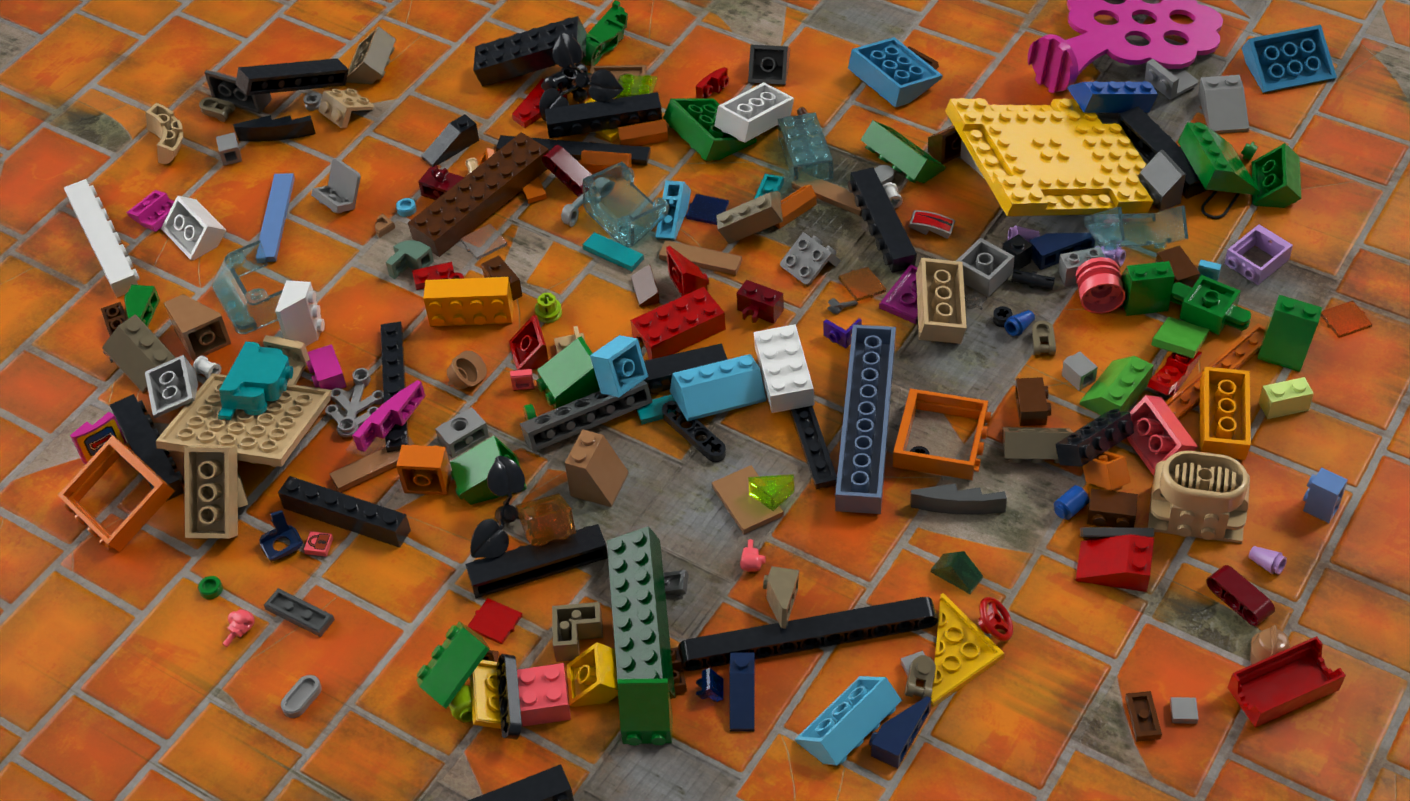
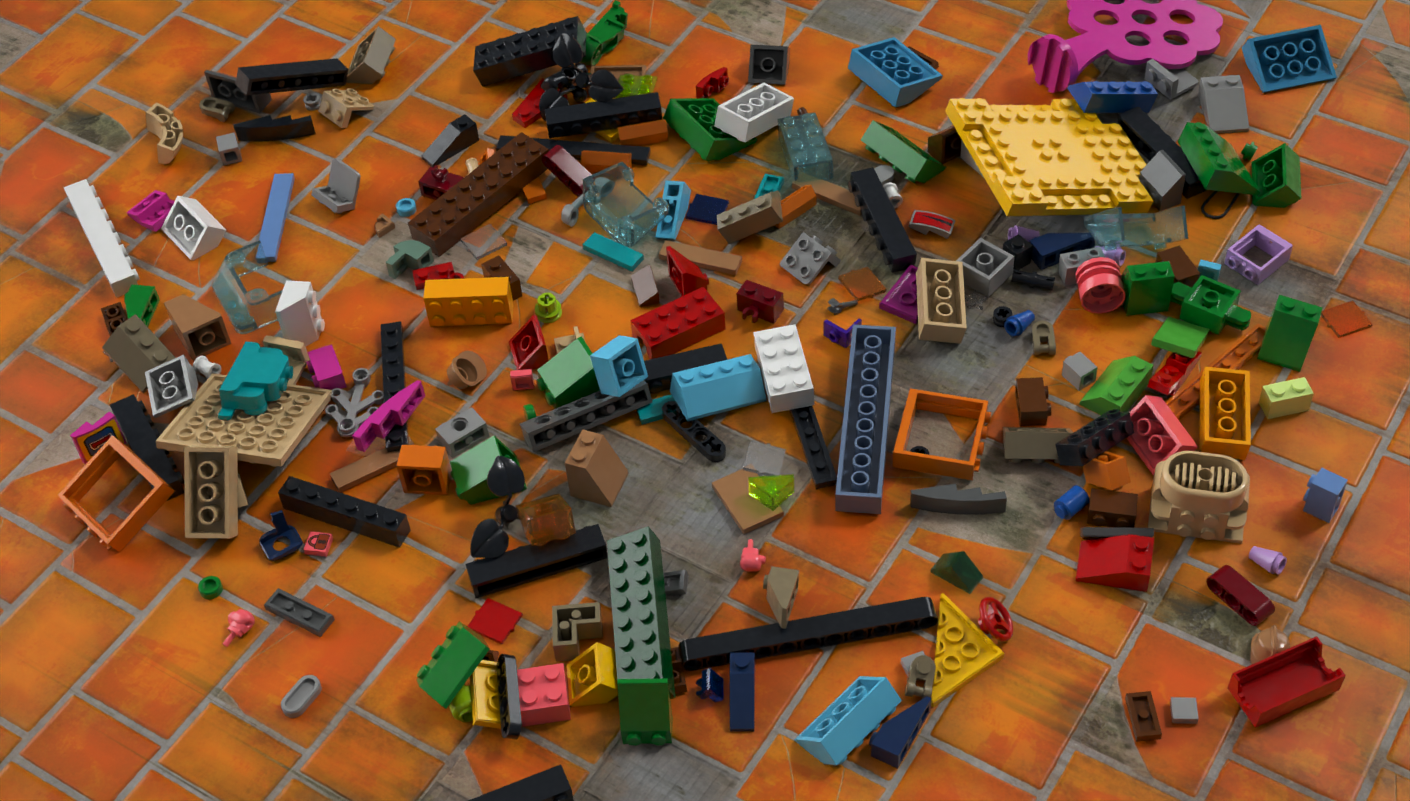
(764, 459): none -> clear piece

